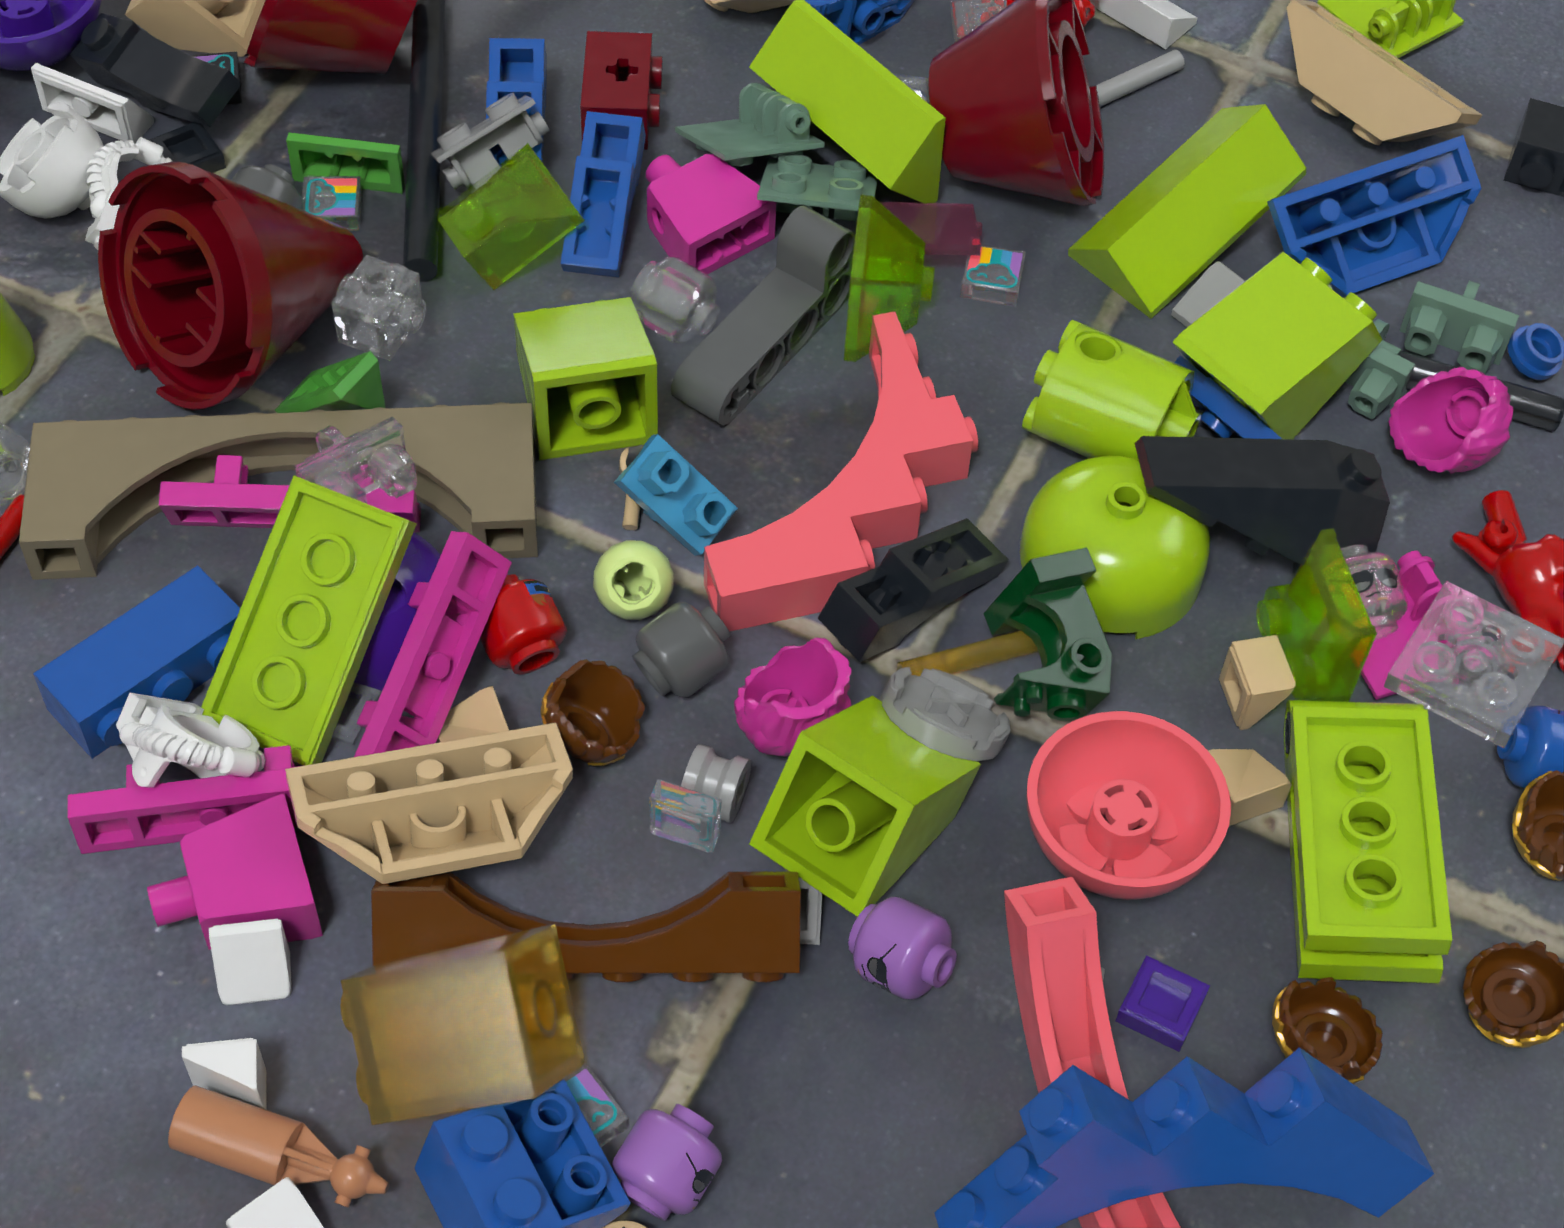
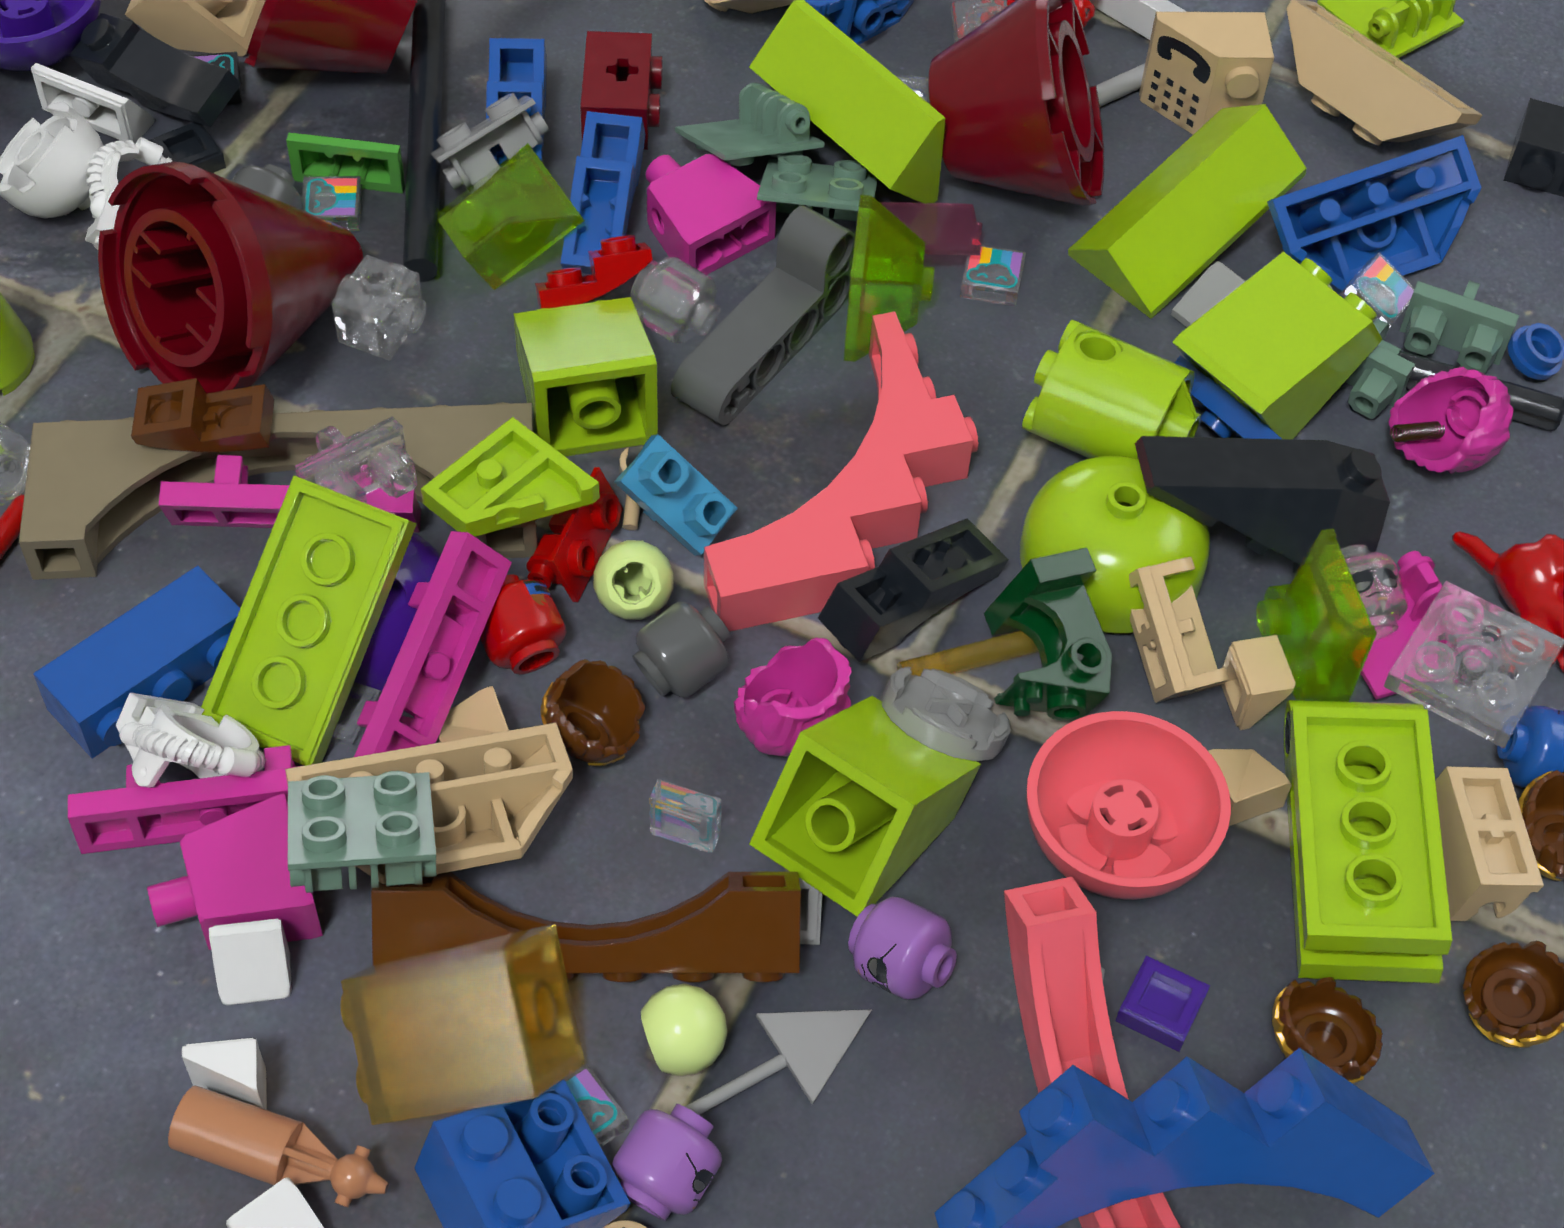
(188, 419): none -> reddish brown slope
(340, 386): bright green slope -> none
(359, 824): none -> sand green hinge
(507, 483): none -> lime wing
(575, 552): none -> red hinge
(610, 267): none -> red slope
(684, 1029): none -> yellowish green piece
(718, 778): light grey wheel -> none
(806, 1043): none -> light grey piece
(1172, 635): none -> tan hinge
(1205, 64): none -> tan slope
(1381, 289): none -> tile
(1419, 434): none -> dark brown leg
(1484, 842): none -> tan hinge
(1503, 522): red arm -> none

